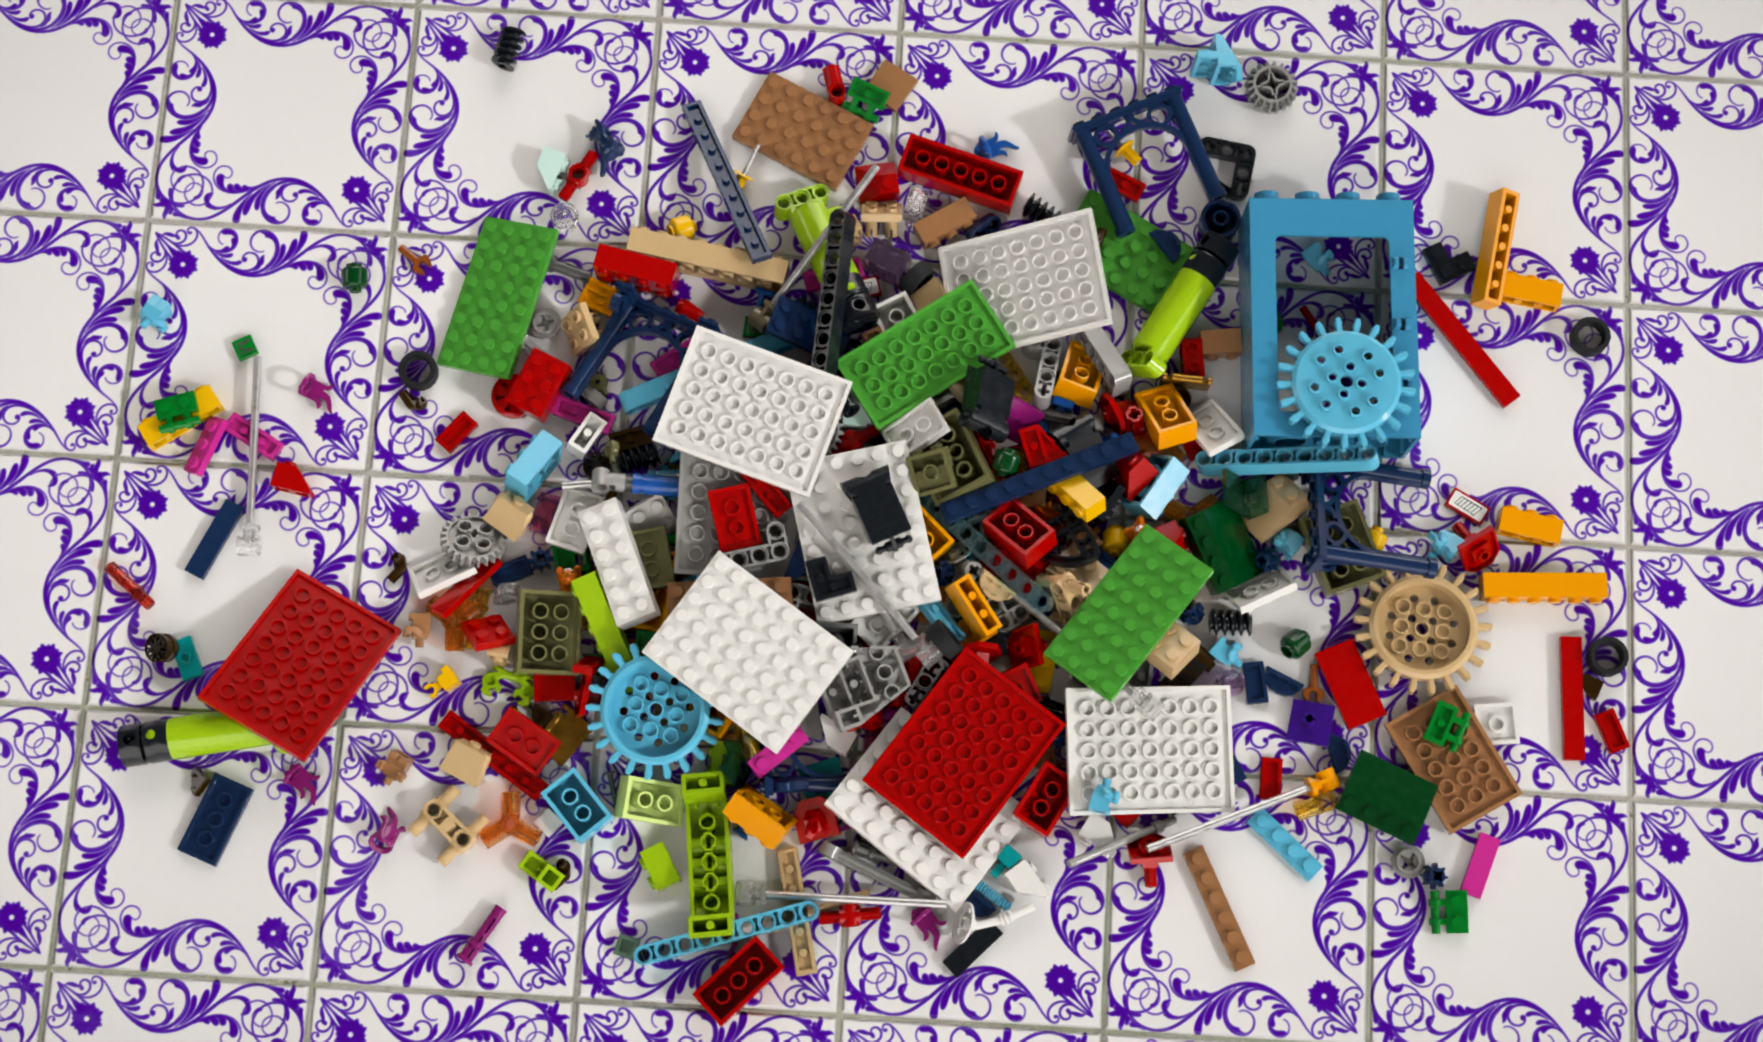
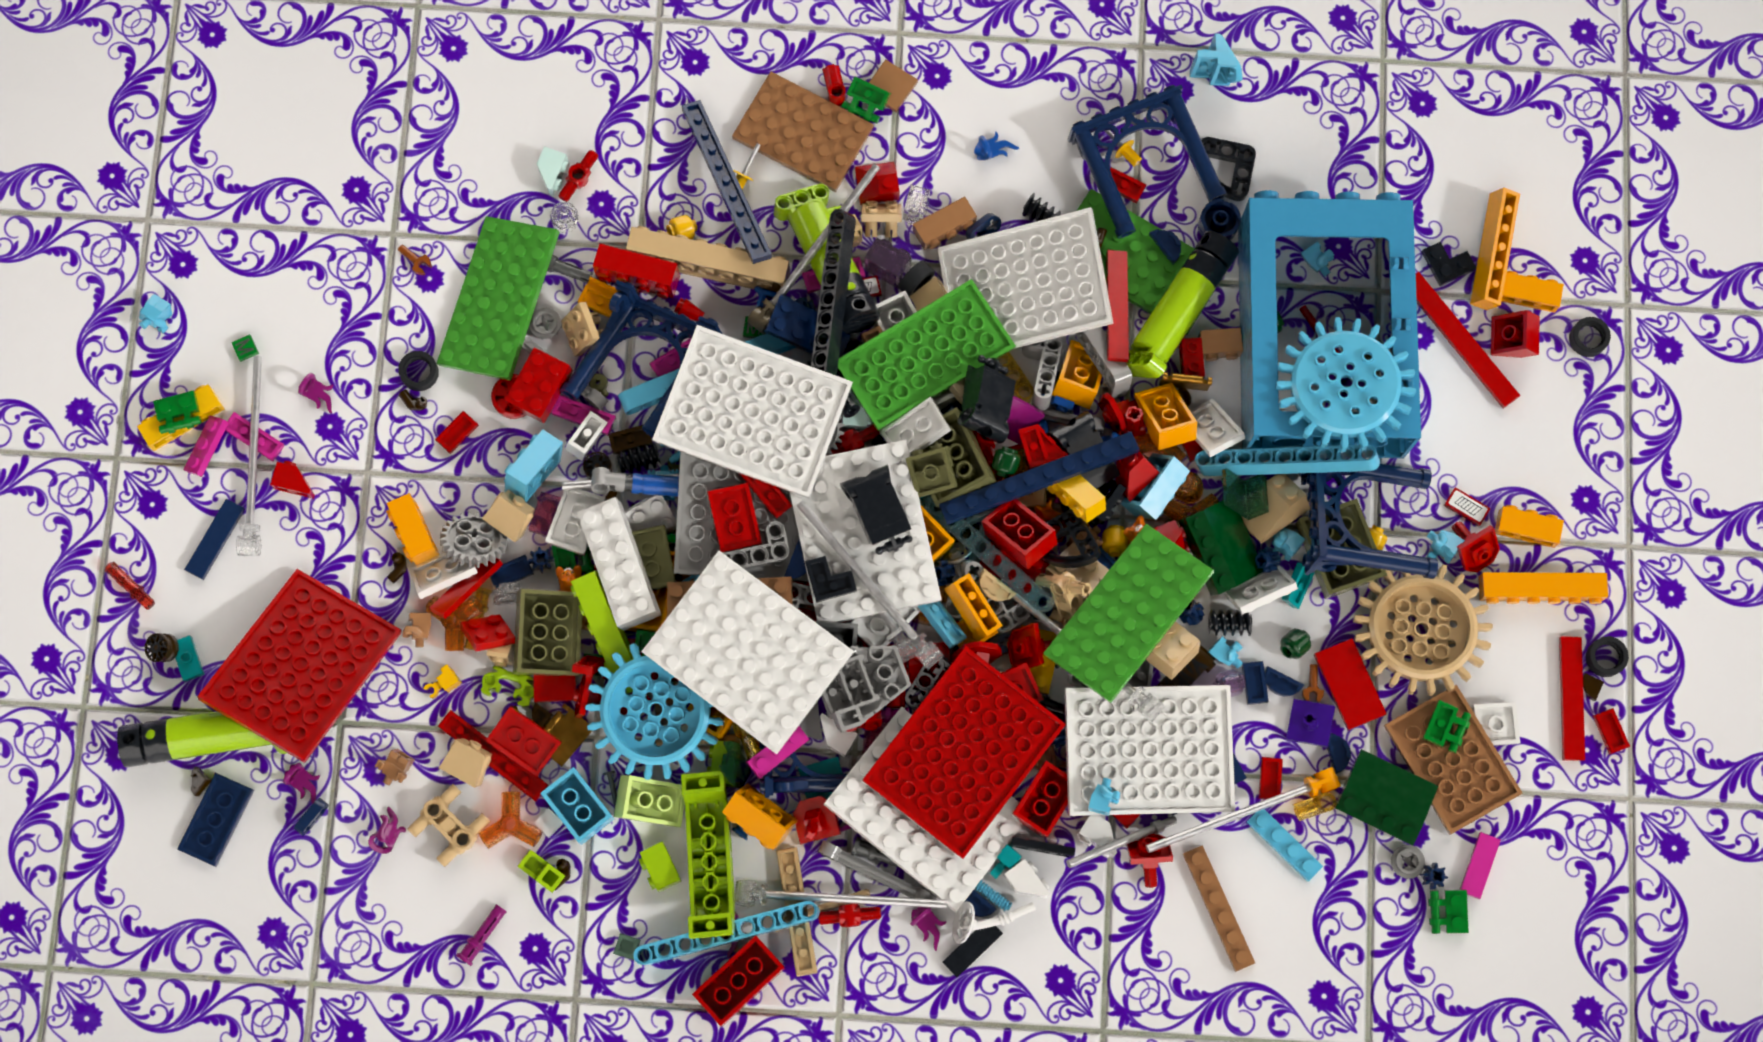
(311, 816): none -> dark blue beam
(354, 277): dark green head -> none
(411, 529): none -> light orange brick
(506, 48): black piece -> none
(607, 145): dark blue animal -> none
(611, 450): olive piece -> none
(944, 639): black tyre -> none
(960, 173): red brick -> none
(1043, 847): none -> black tile
(1118, 296): none -> red tile
(1190, 490): none -> clear orange hair
(1257, 92): light grey gear -> none
(1303, 581): none -> teal plate
(1515, 334): none -> red slope

